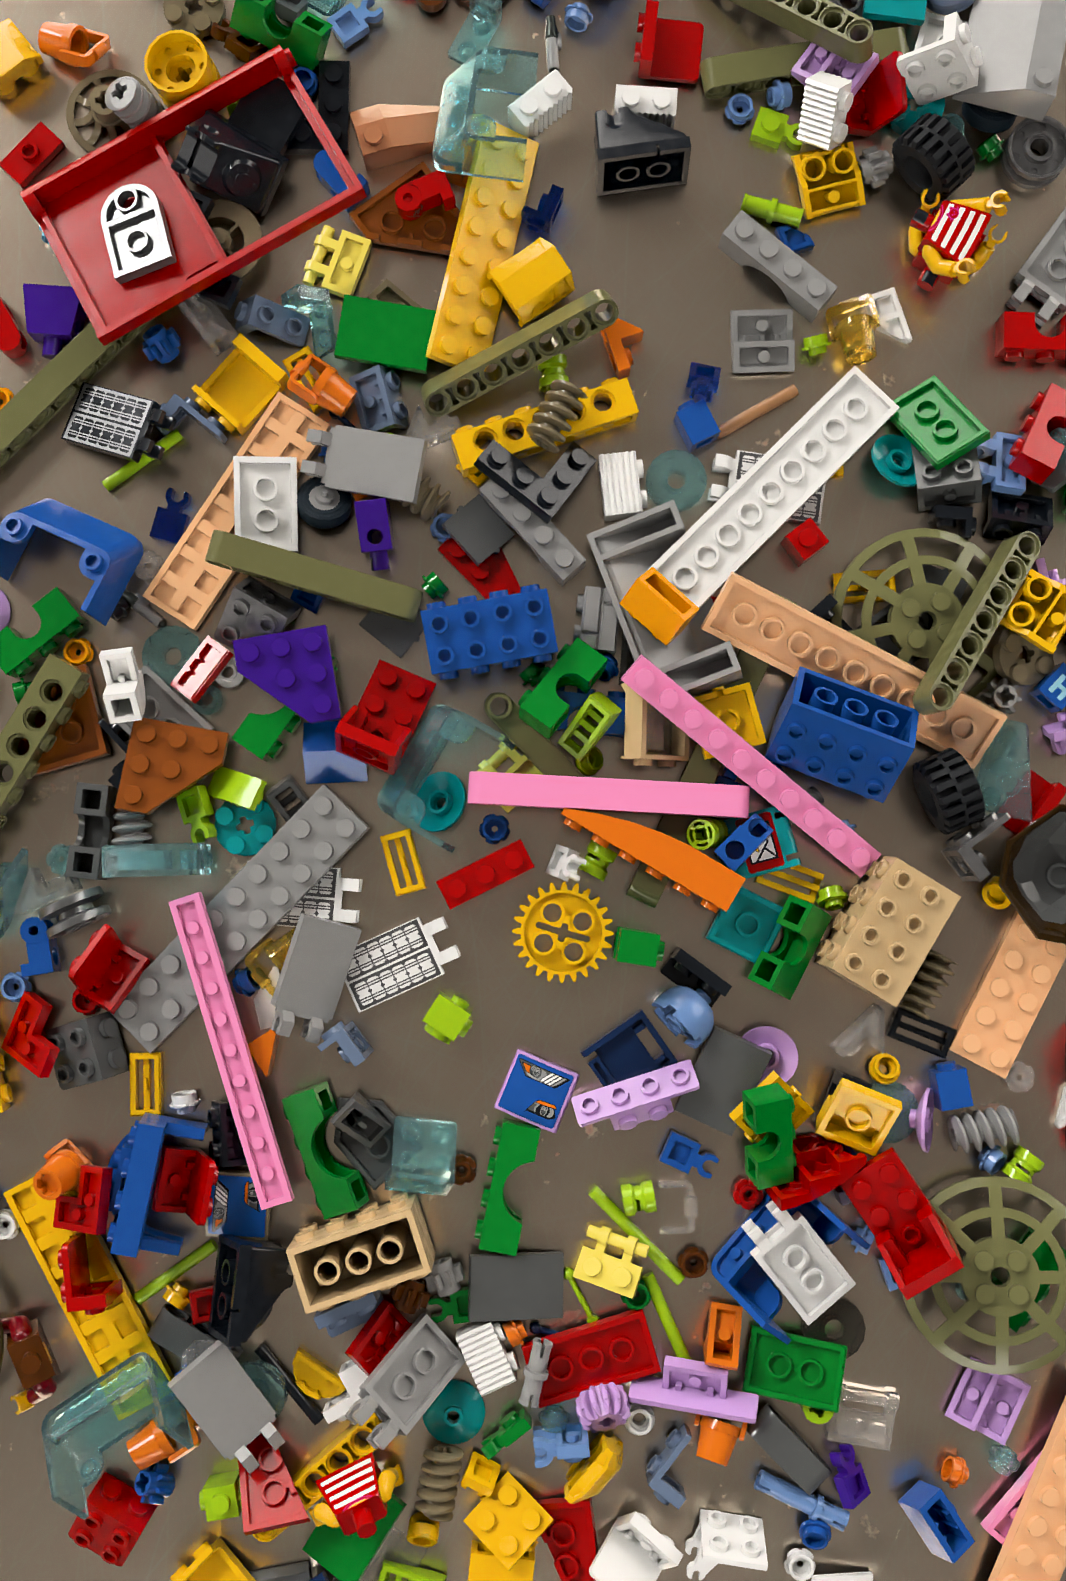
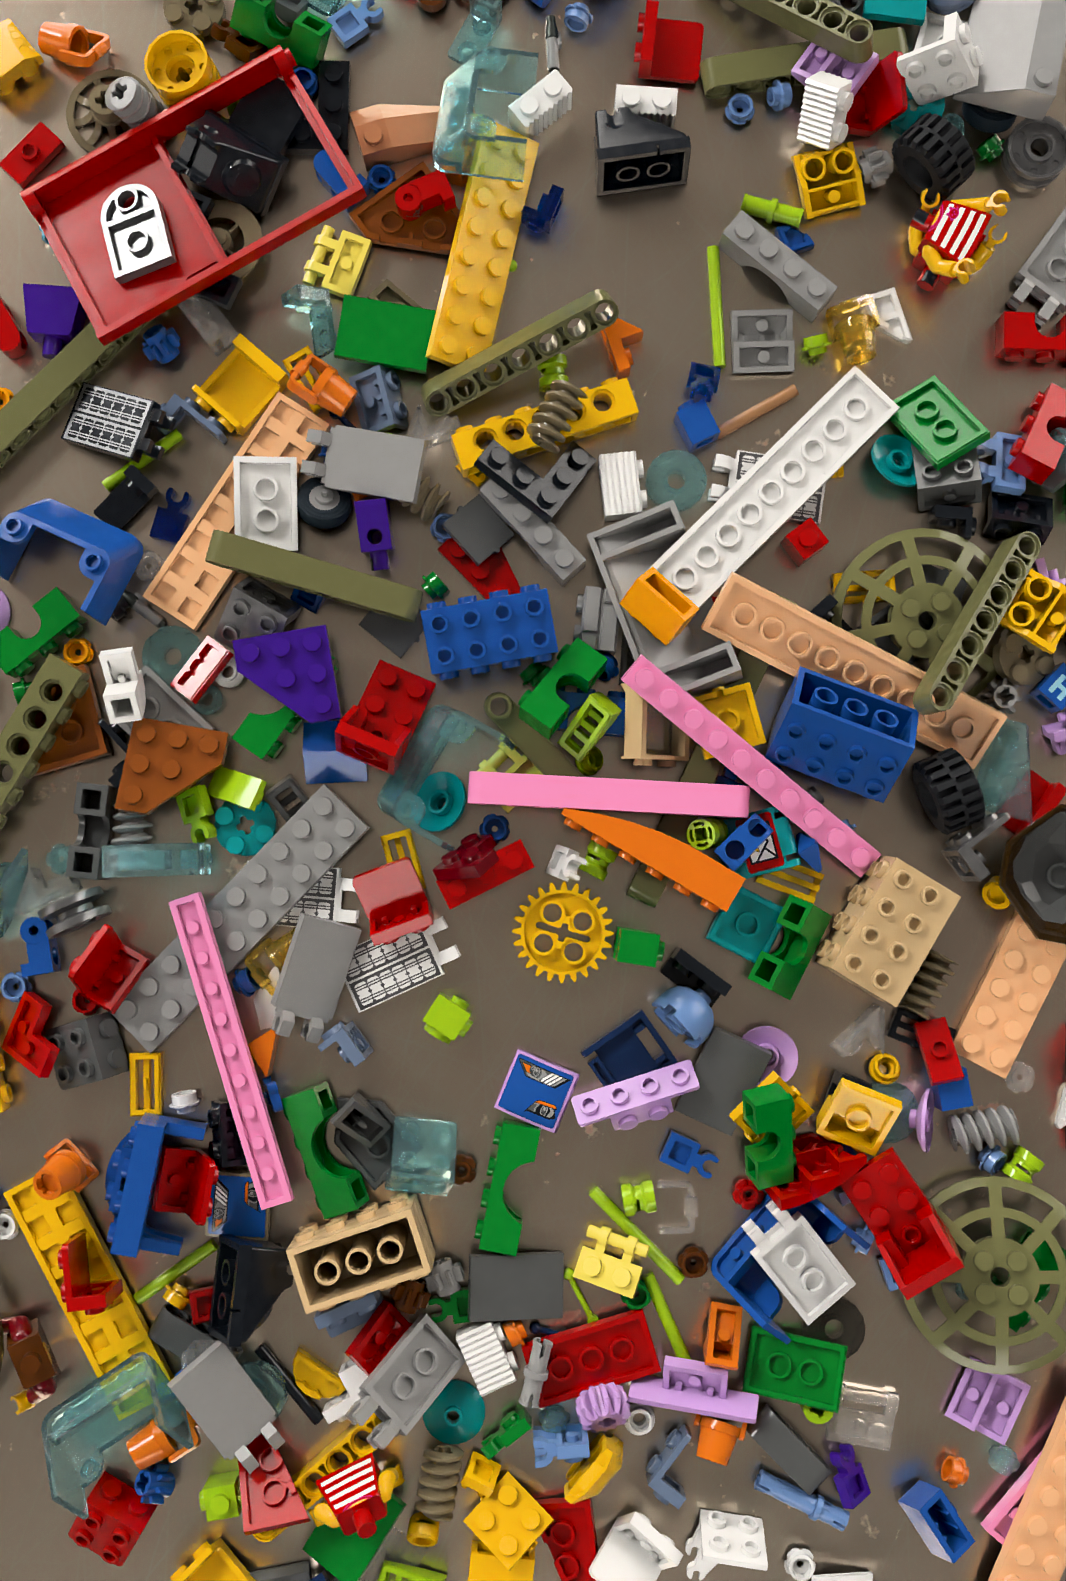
(90, 1208): red plate -> none
(126, 498): none -> black bracket
(271, 1094): none -> blue piece
(272, 319): sand blue bracket -> none
(376, 173): none -> blue plate
(393, 901): none -> bracket
(469, 860): none -> dark red plate
(533, 280): yellow slope -> none
(716, 306): none -> lime bar
(772, 128): lime plate -> none
(809, 851): none -> blue slope
(815, 1534): blue plate -> none
(832, 897): lime plate -> none
(938, 1051): none -> red plate

